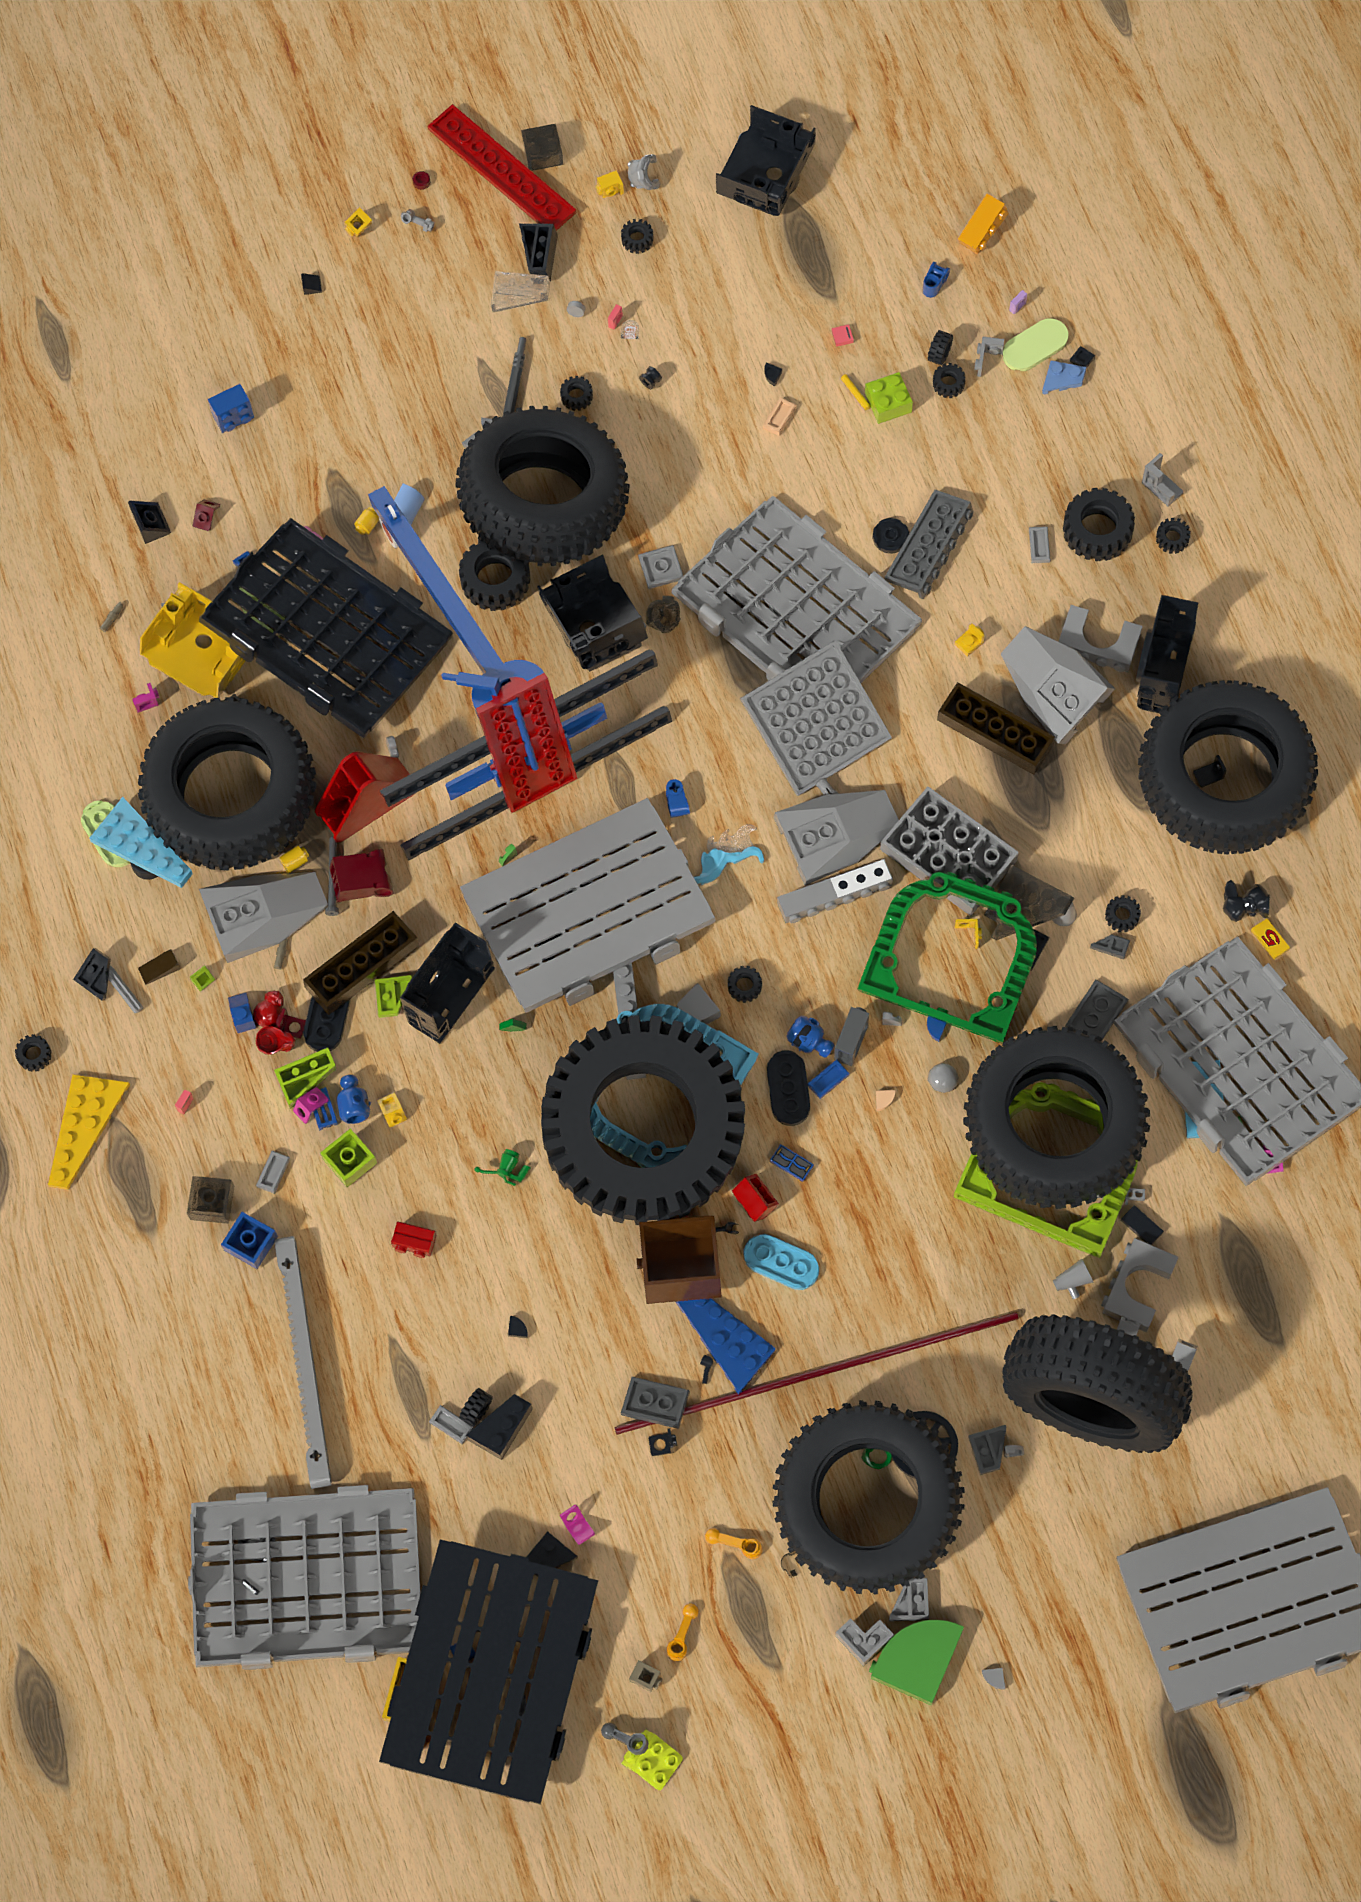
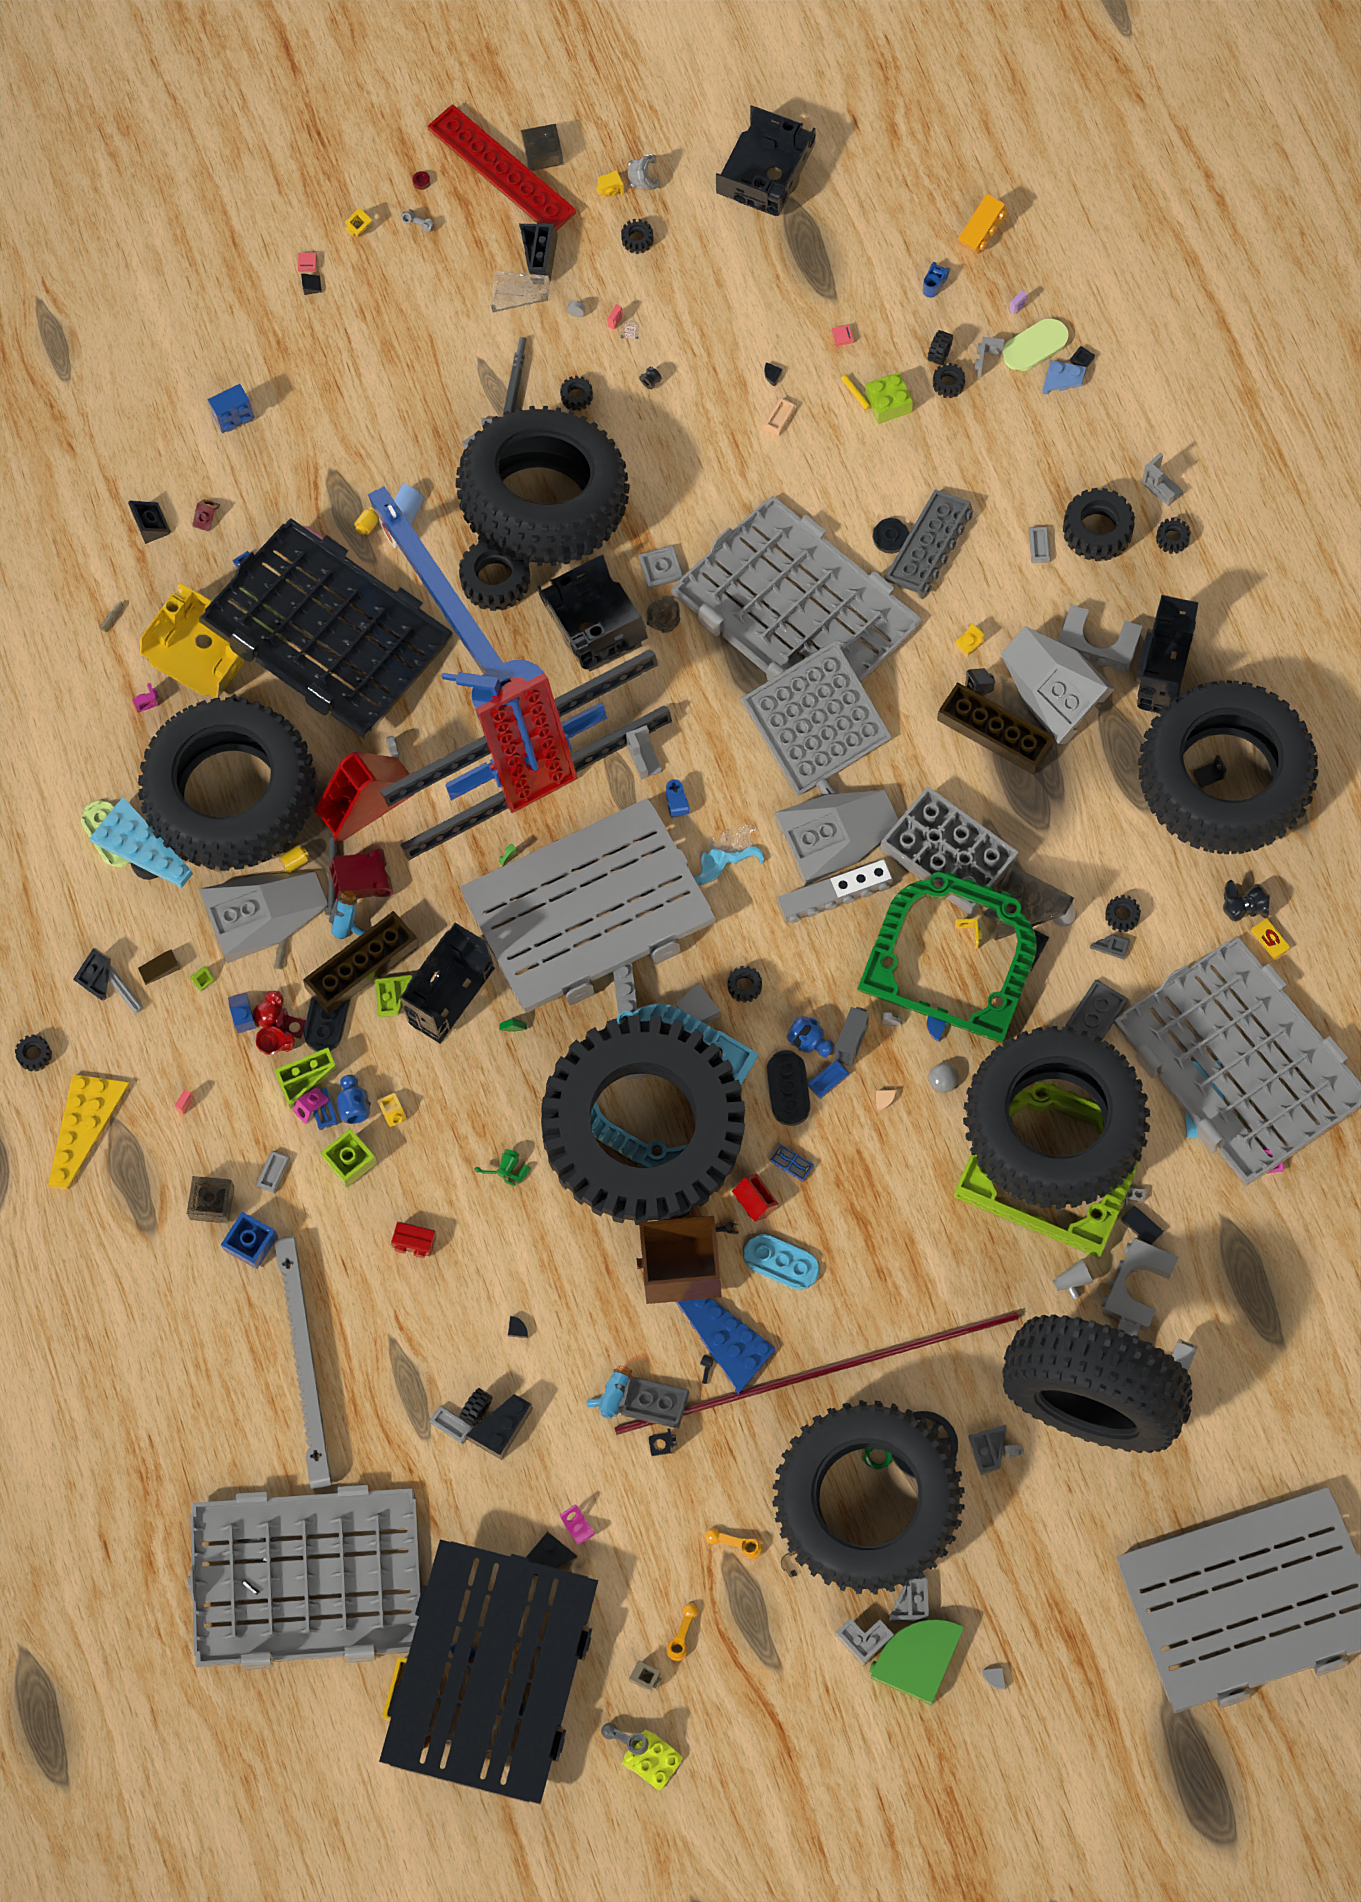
(307, 261): none -> coral tile
(342, 915): none -> dark azure piece
(616, 1393): none -> dark azure piece
(642, 752): none -> light grey panel
(980, 681): none -> black slope

